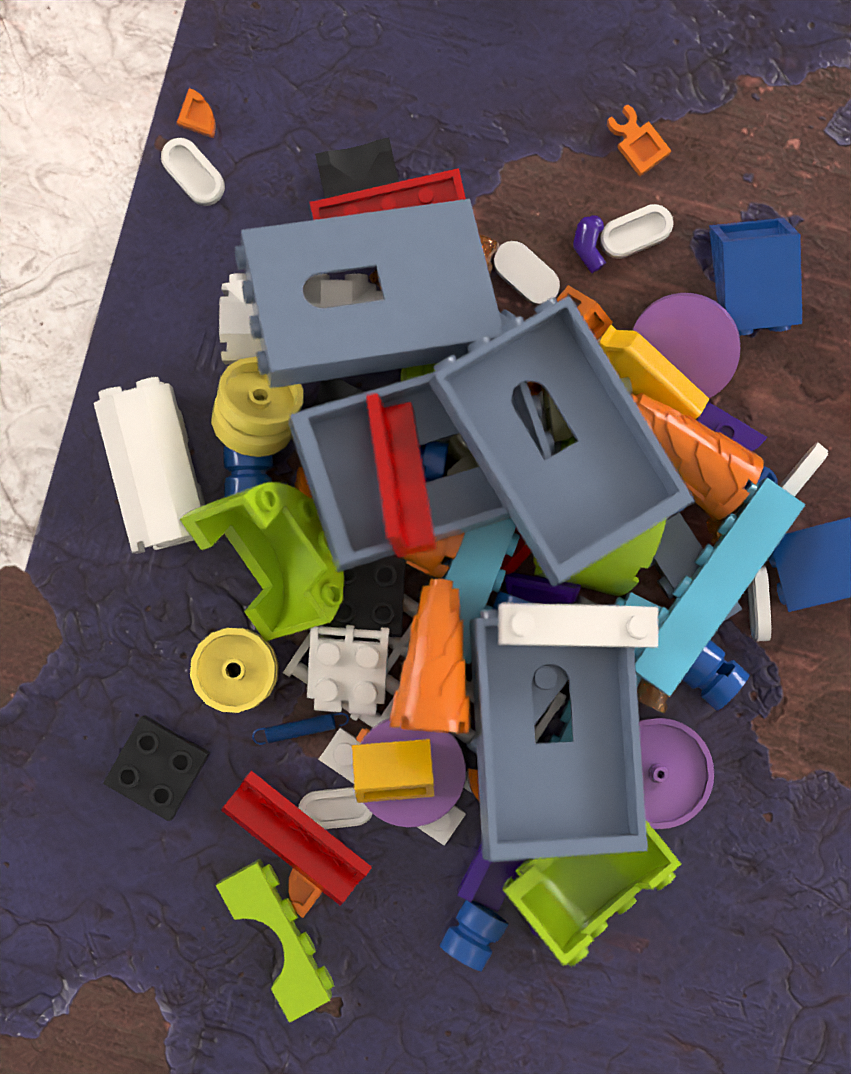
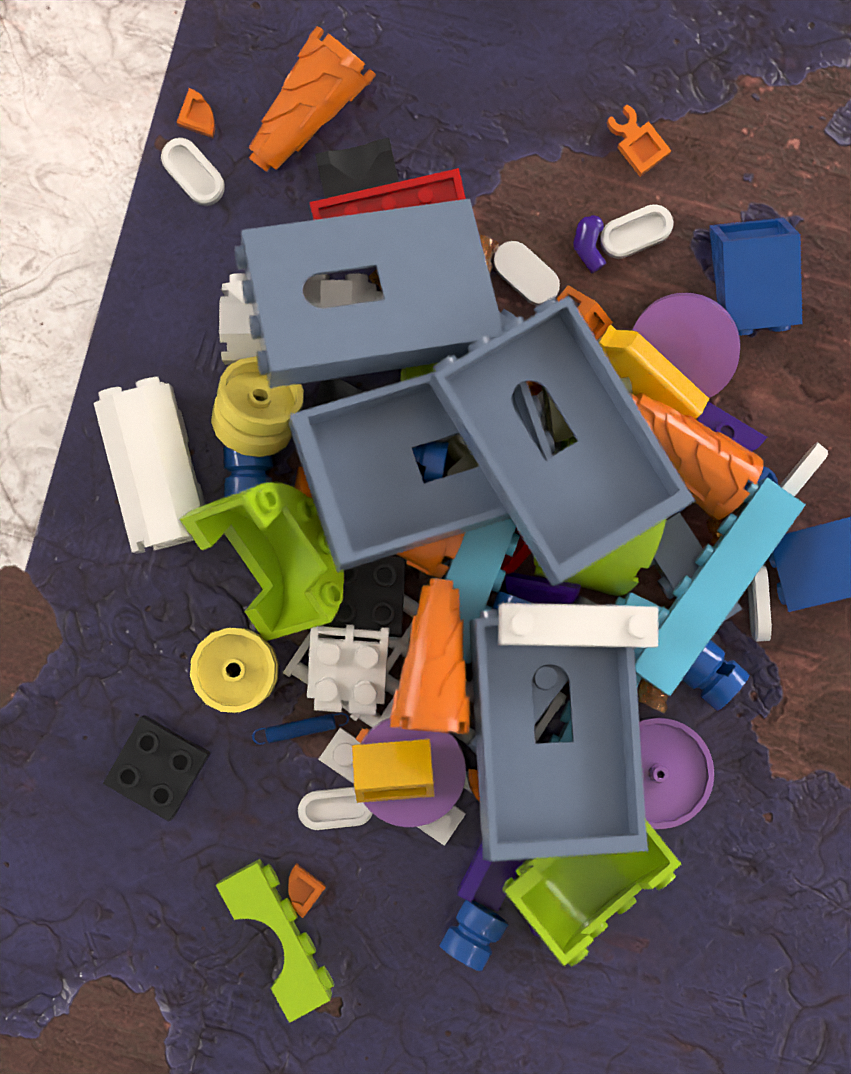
(296, 838): red fence -> none
(310, 97): none -> orange cone
(401, 477): red fence -> none

